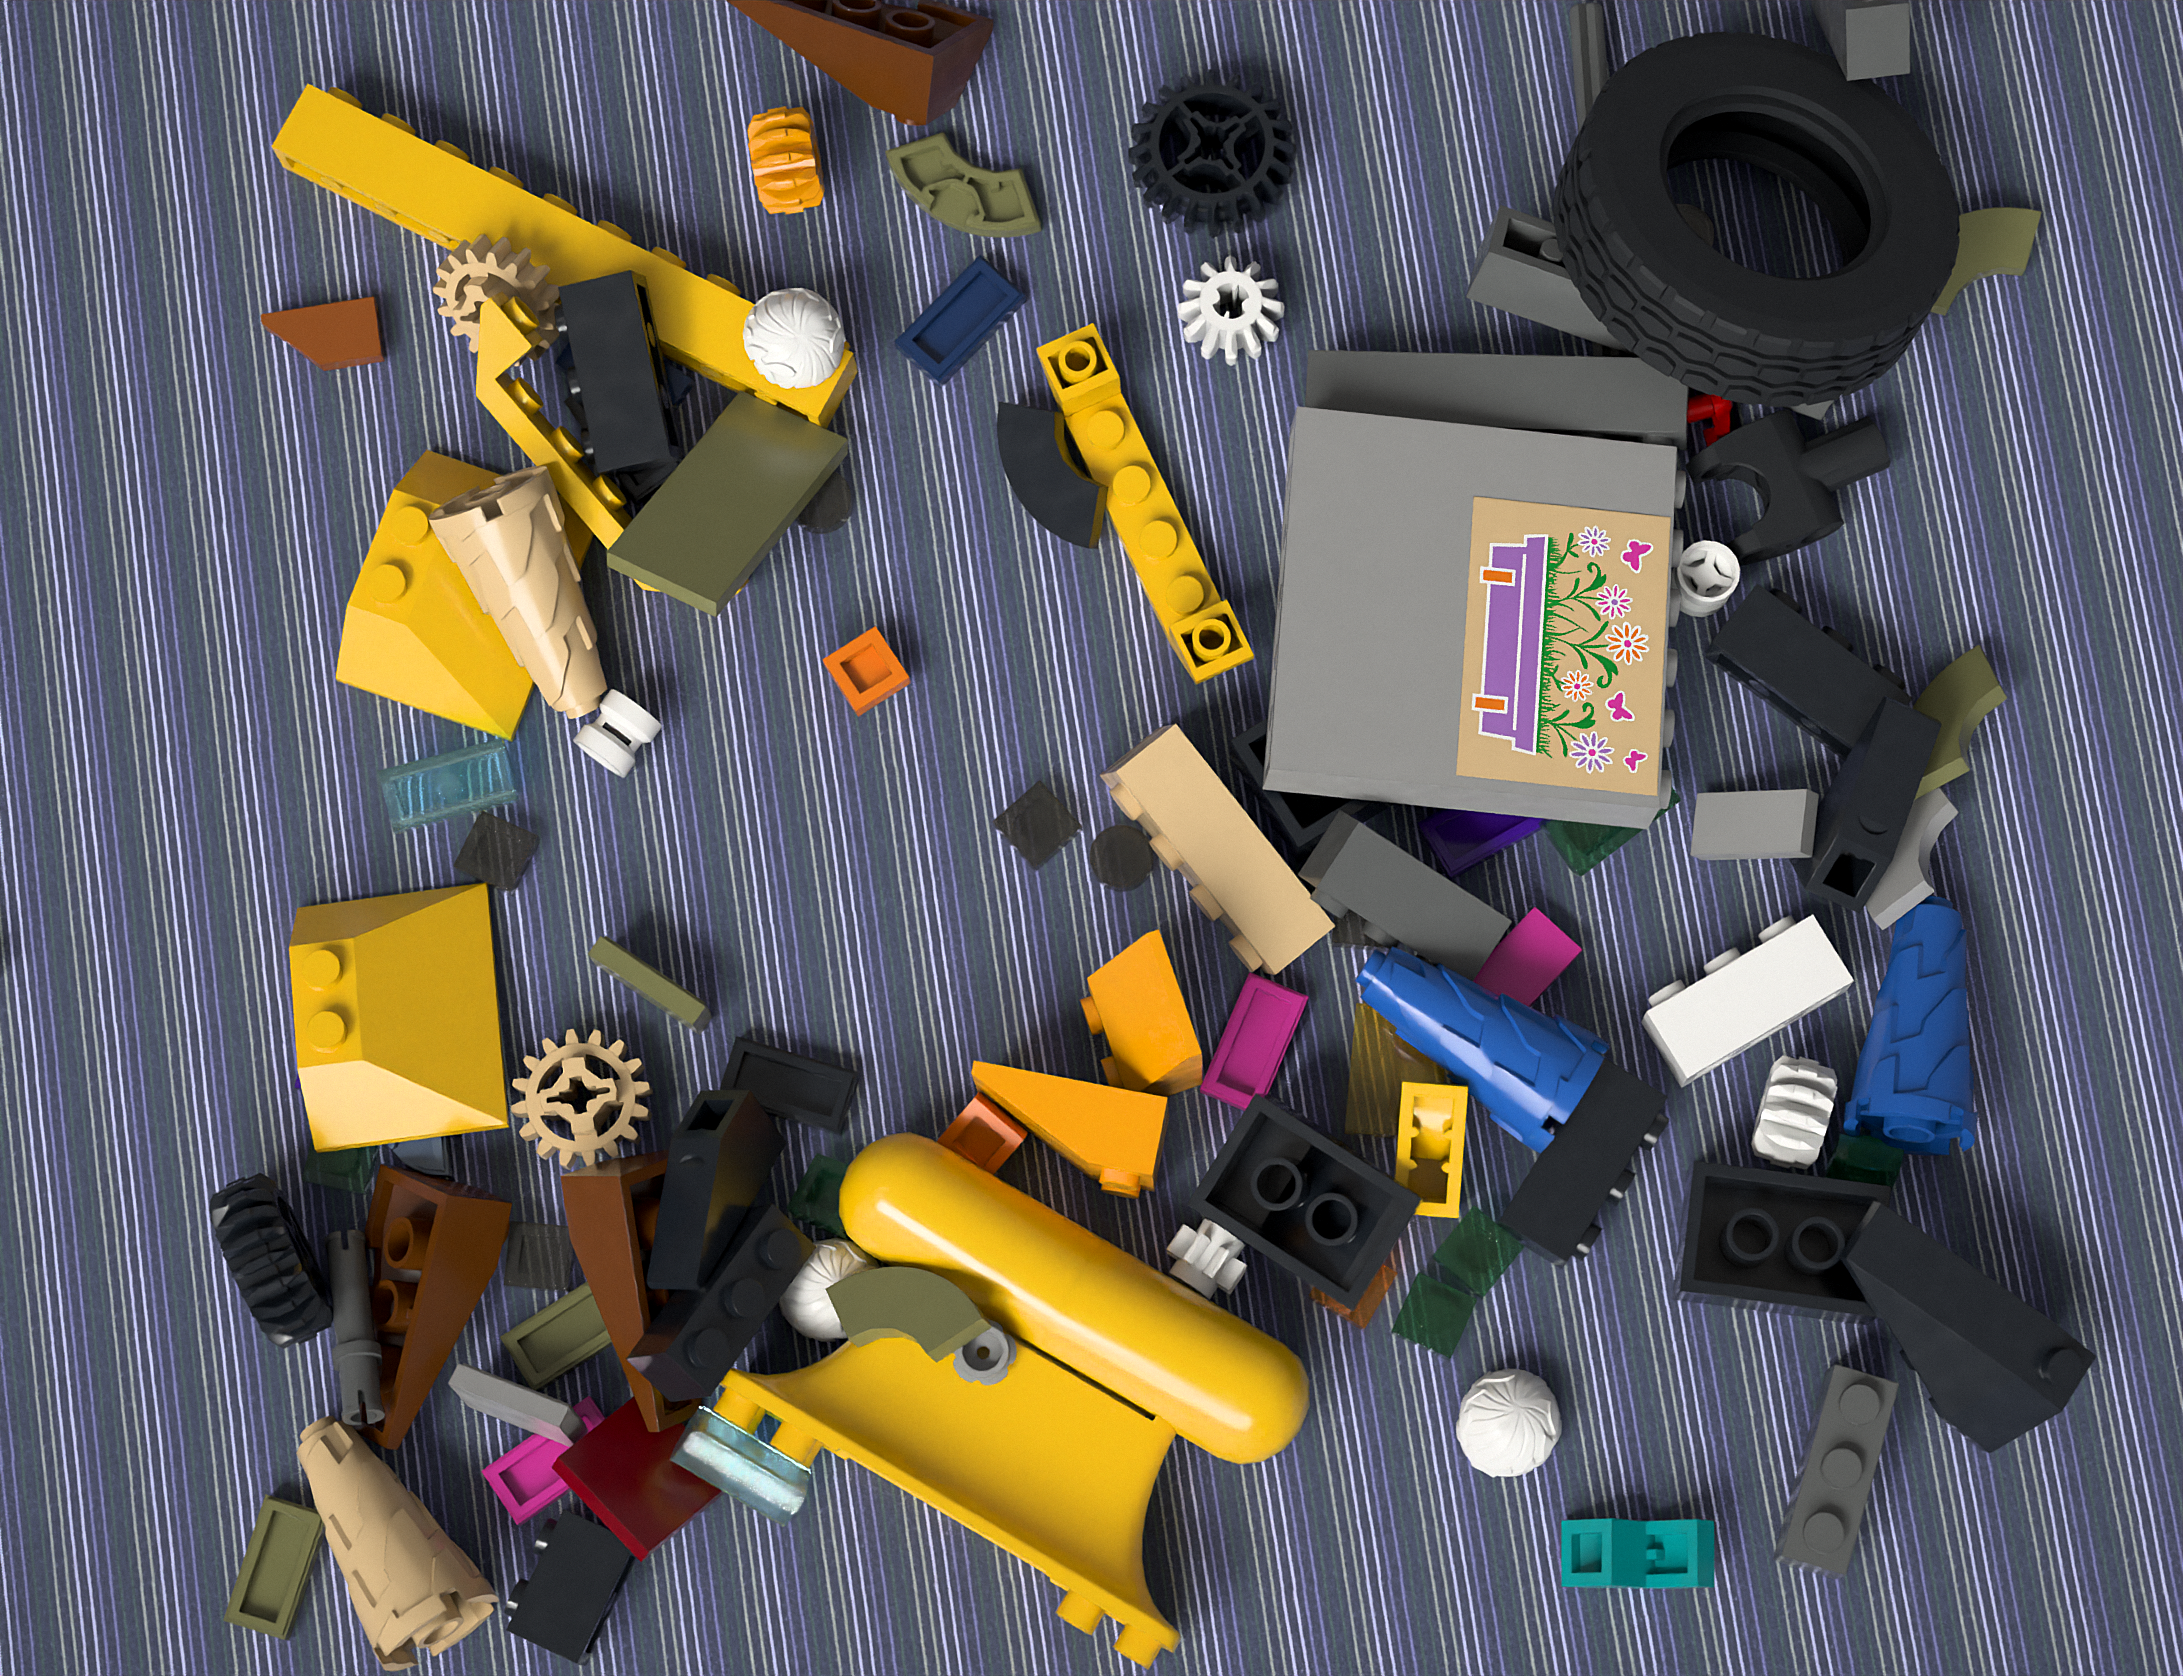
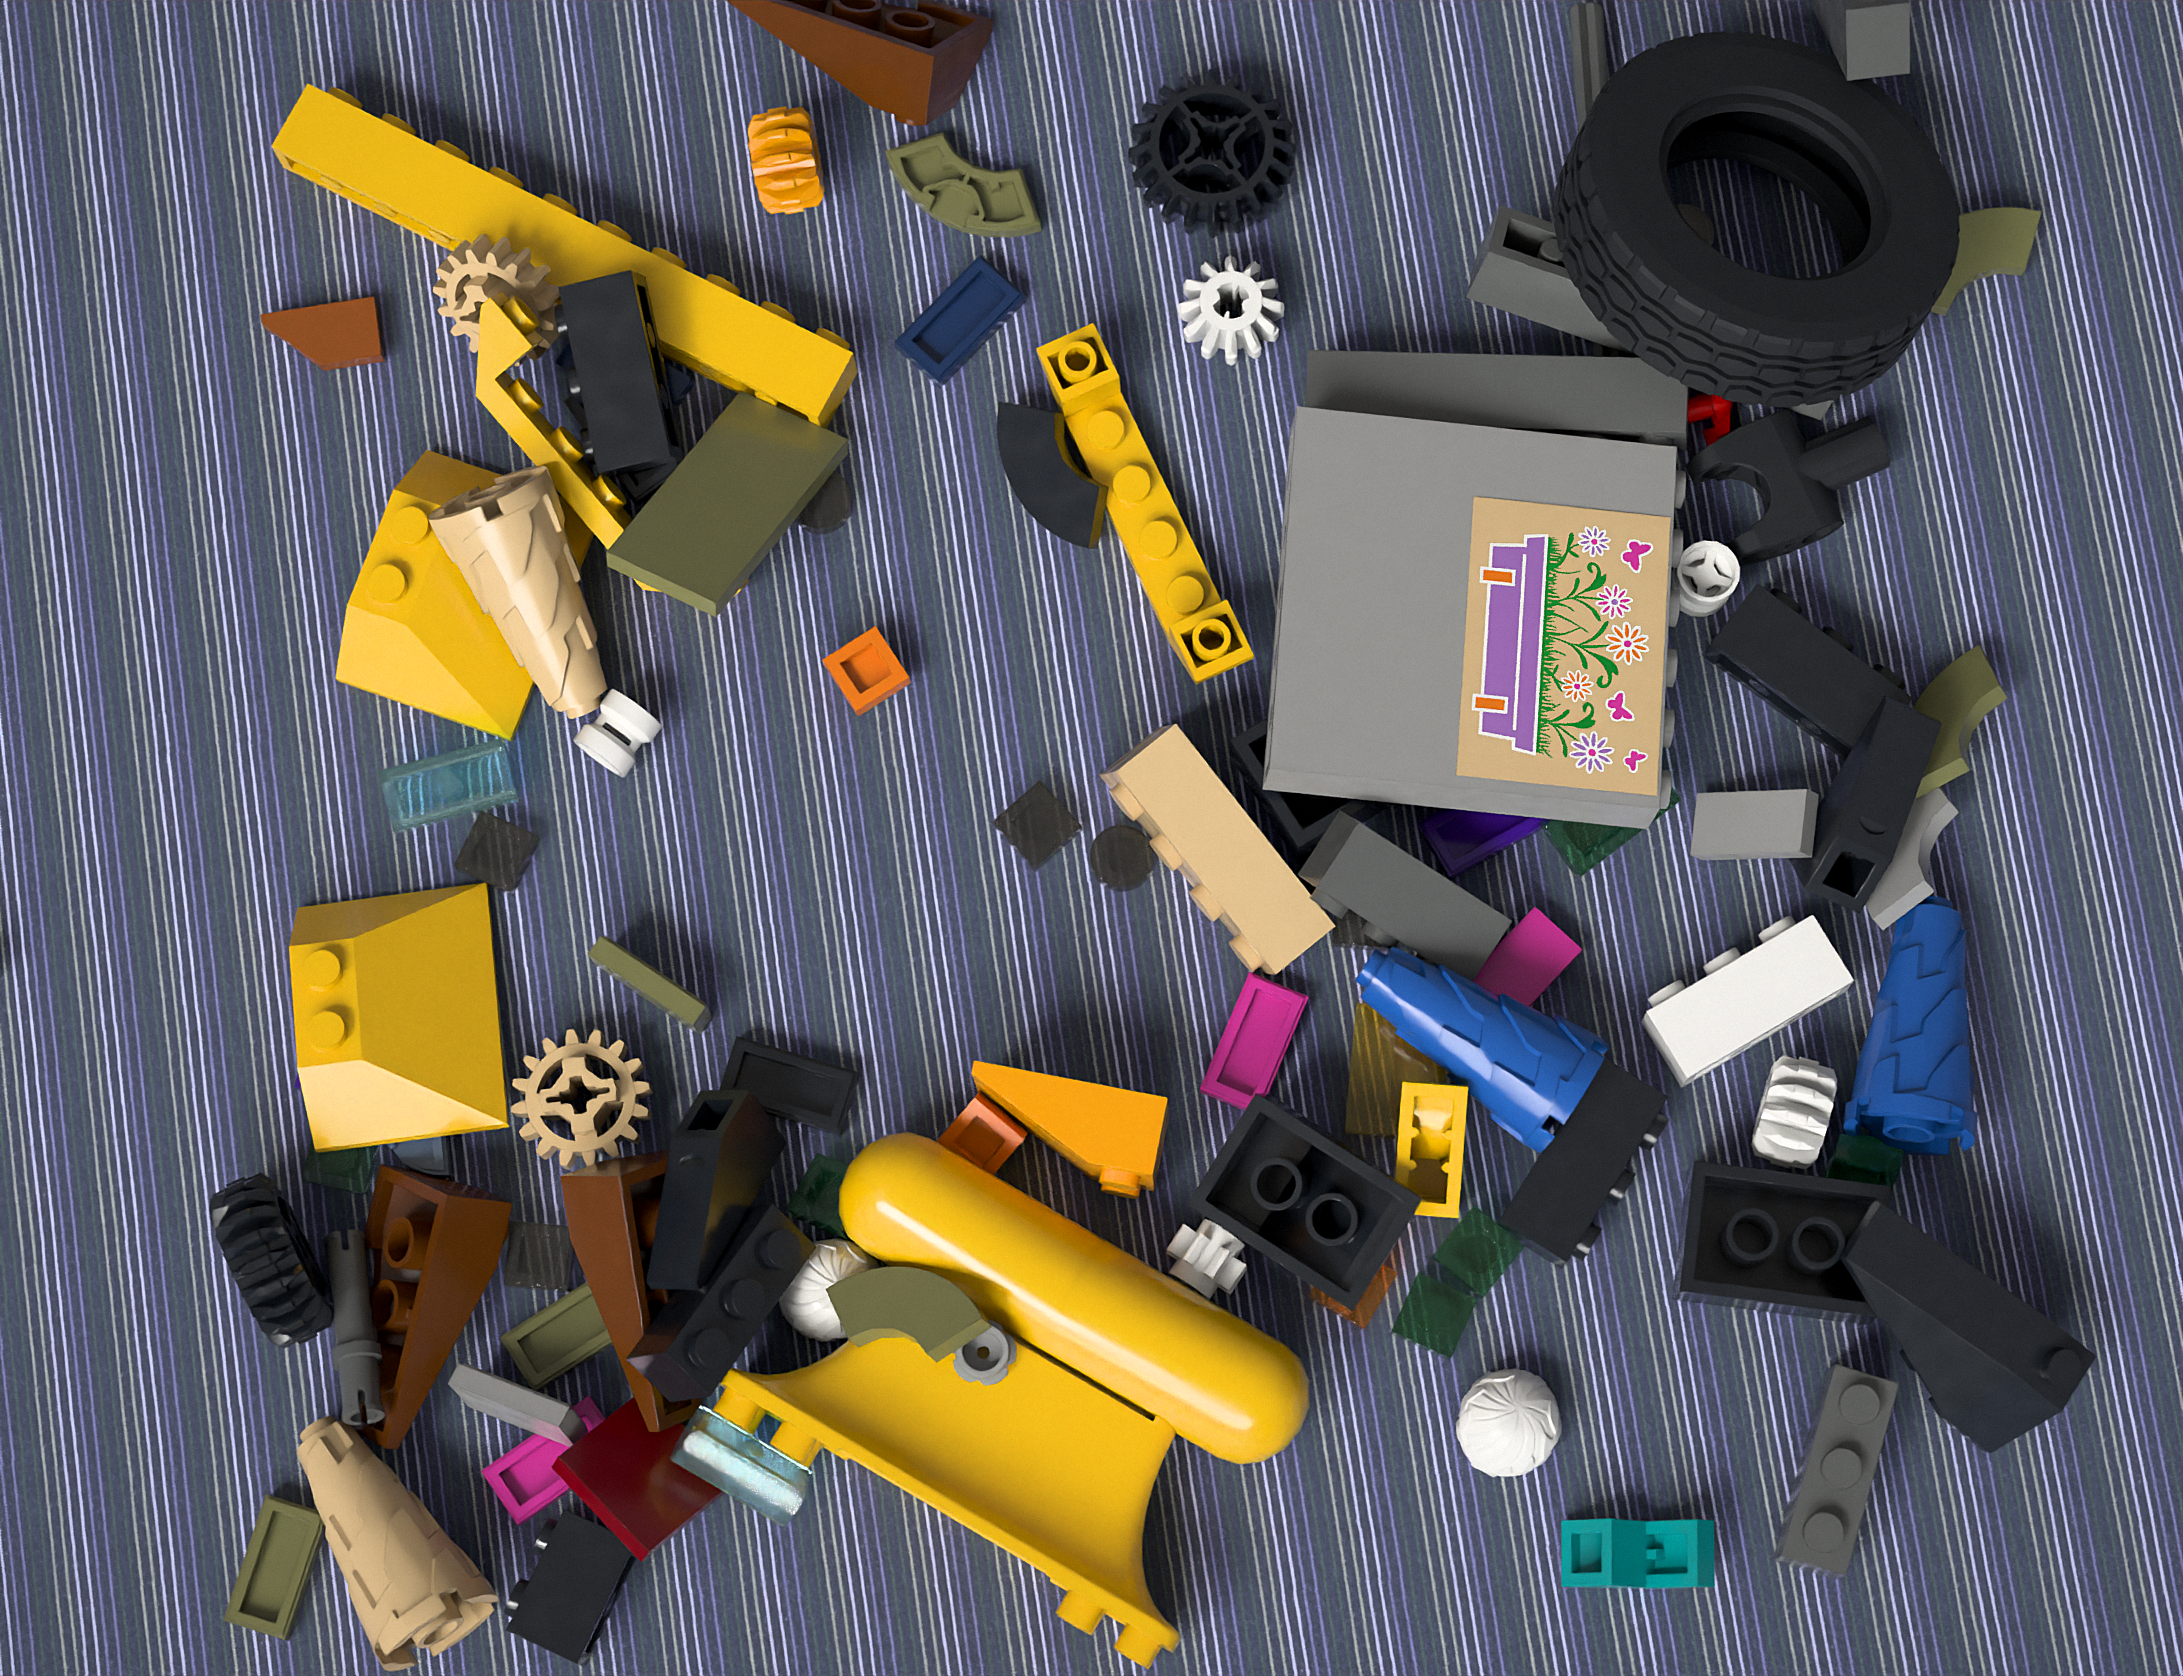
(794, 338): white hair -> none
(1143, 1021): light orange slope -> none

